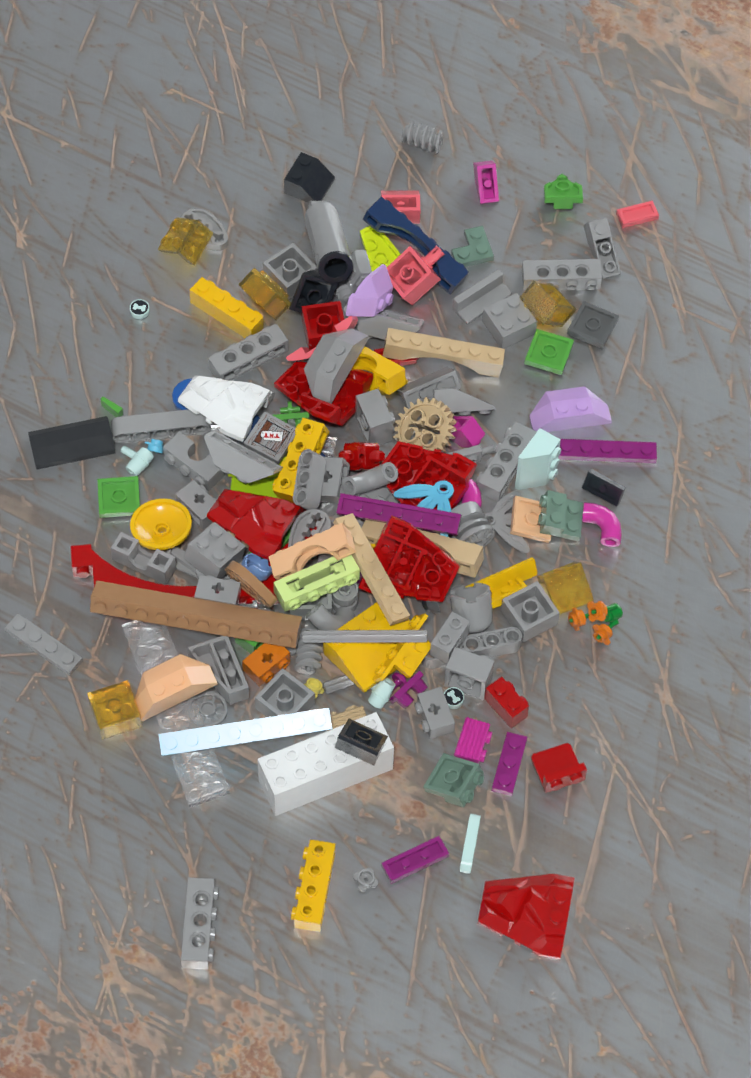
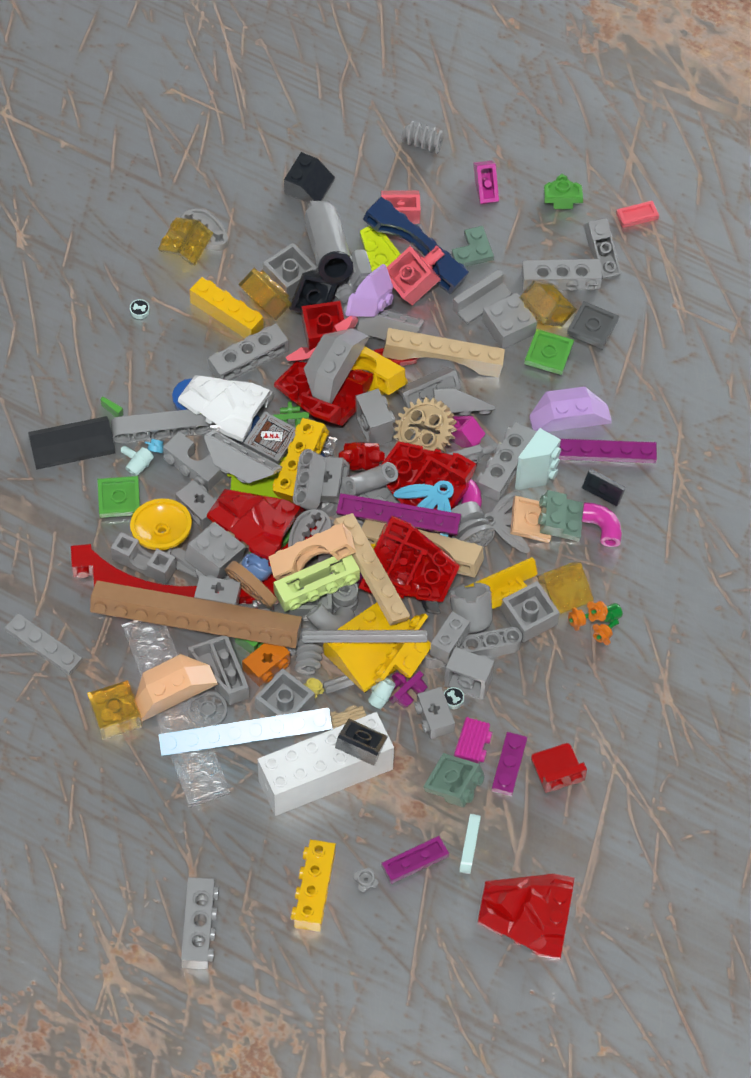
(506, 702): red brick -> none

